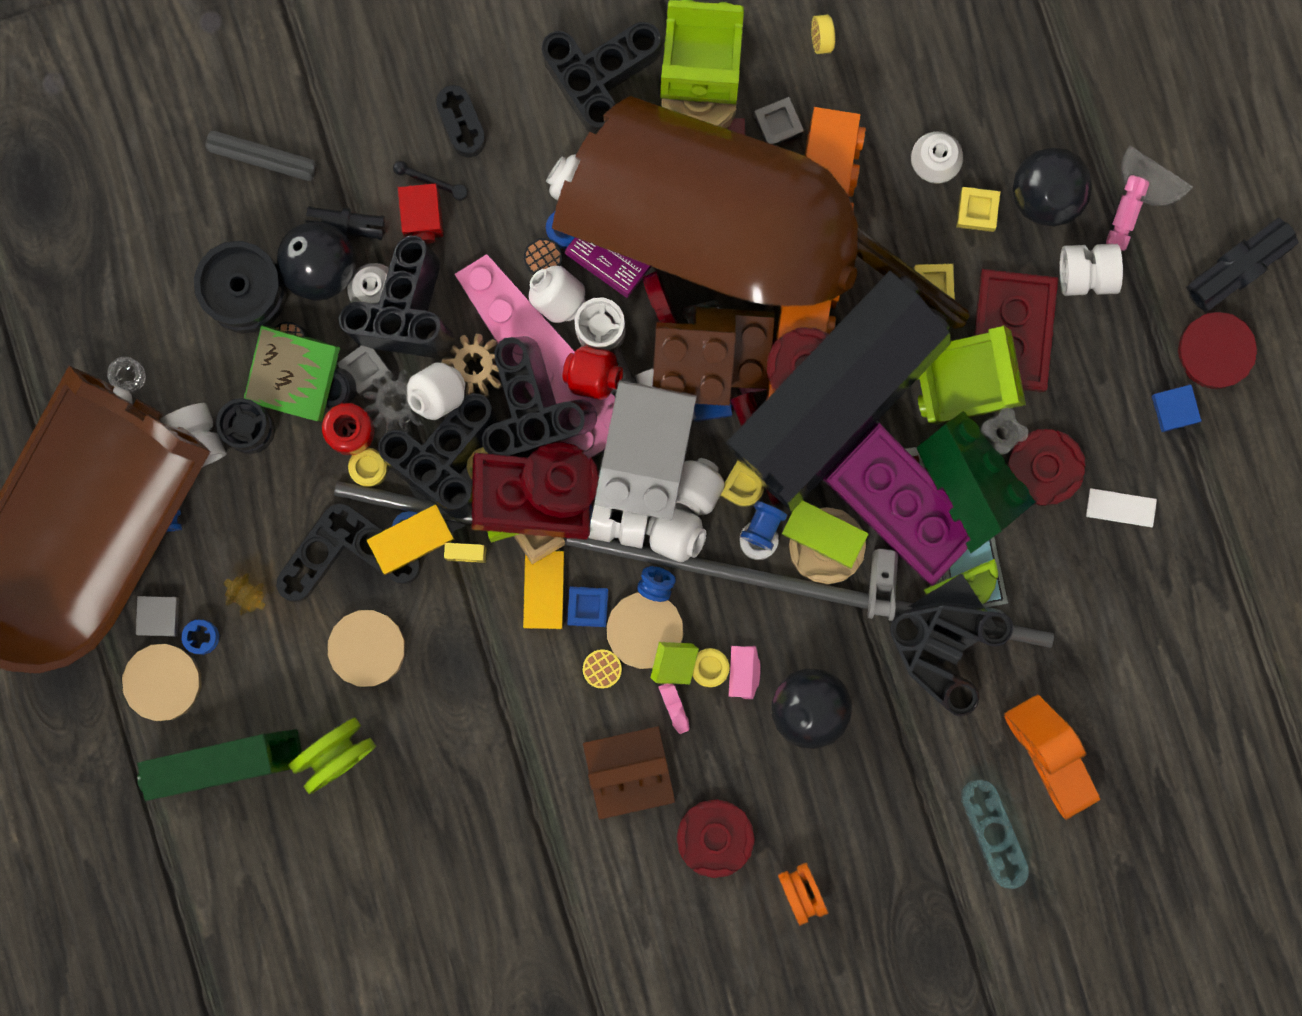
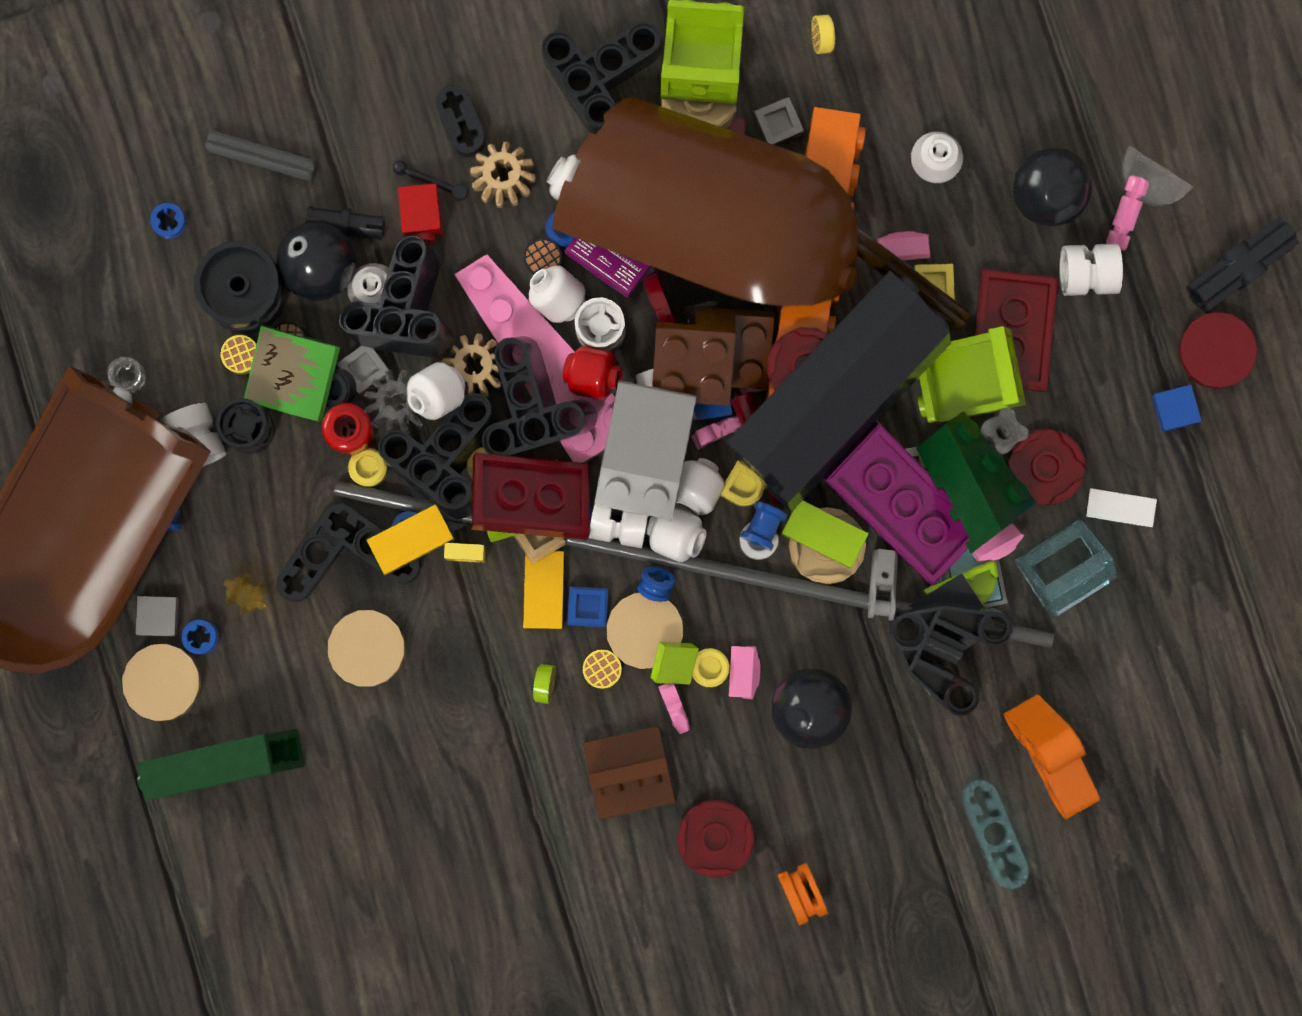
(157, 224): none -> blue bush
(238, 354): none -> tile
(332, 755): lime wheel -> none
(488, 173): none -> tan gear
(544, 683): none -> lime tile
(560, 479): dark red tile -> none
(715, 431): none -> bright pink piece
(907, 245): none -> bright pink piece
(978, 209): light yellow tile -> none
(999, 545): none -> bright pink piece
(1076, 583): none -> clear light blue tile

